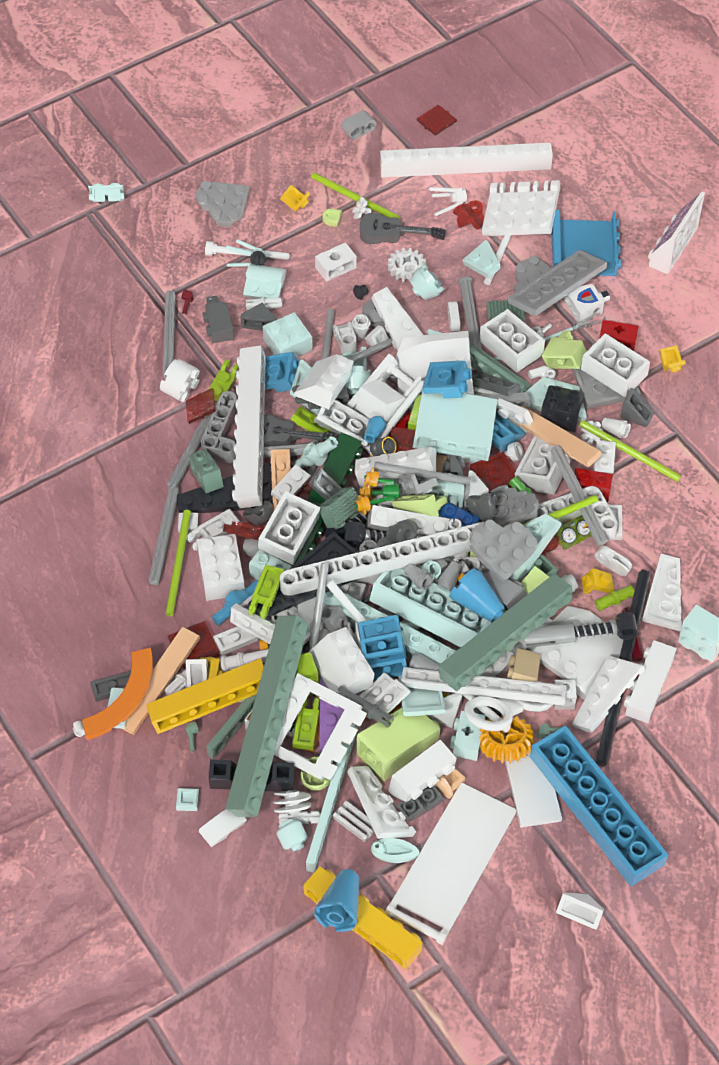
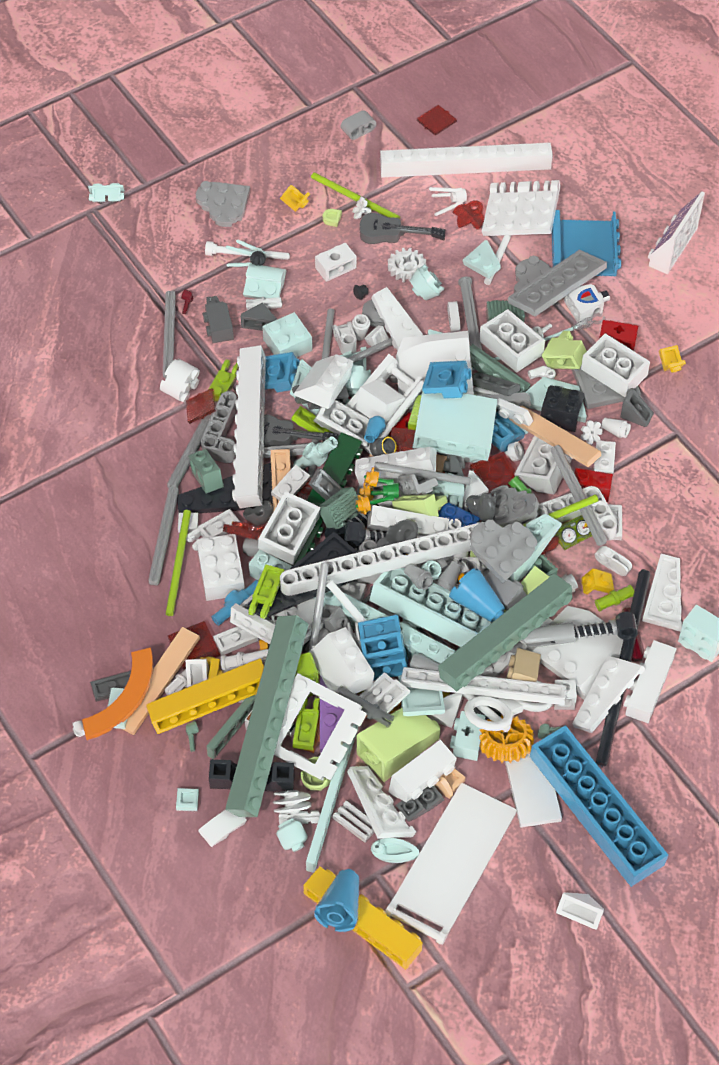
(629, 450): lime piece -> none

